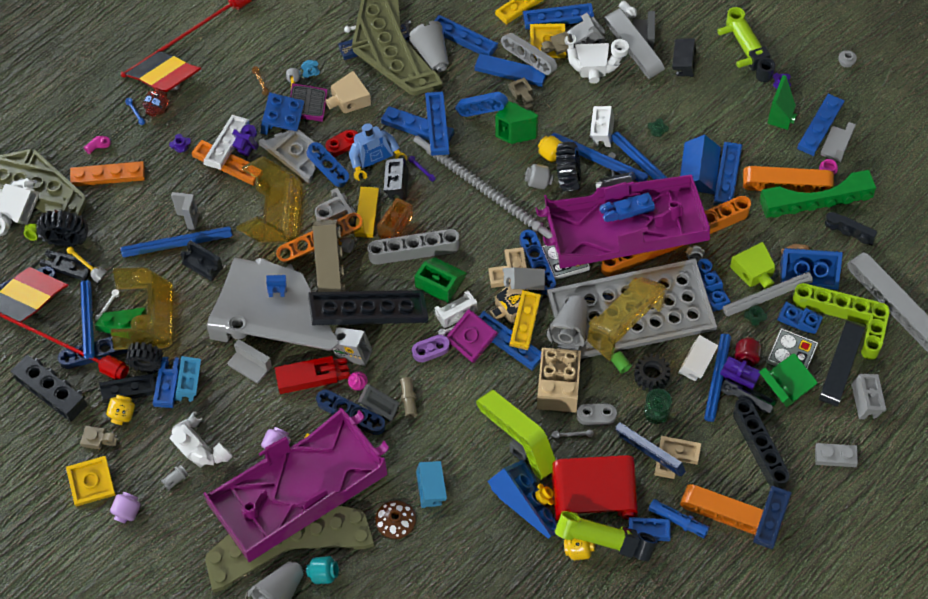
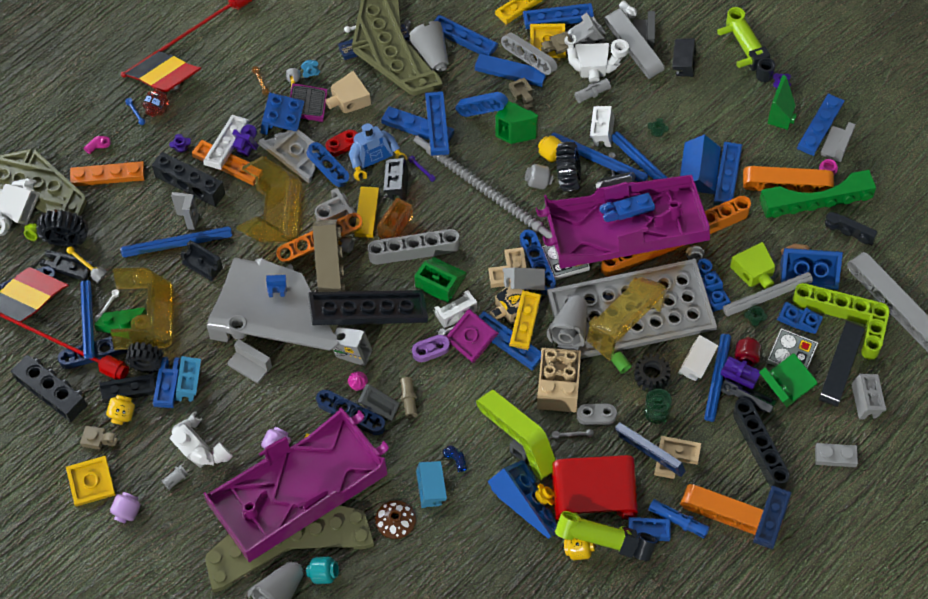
(188, 179): none -> black brick
(303, 374): red hinge -> none
(457, 455): none -> clear blue arm
(592, 90): none -> light grey pin
(847, 58): light grey plate -> none

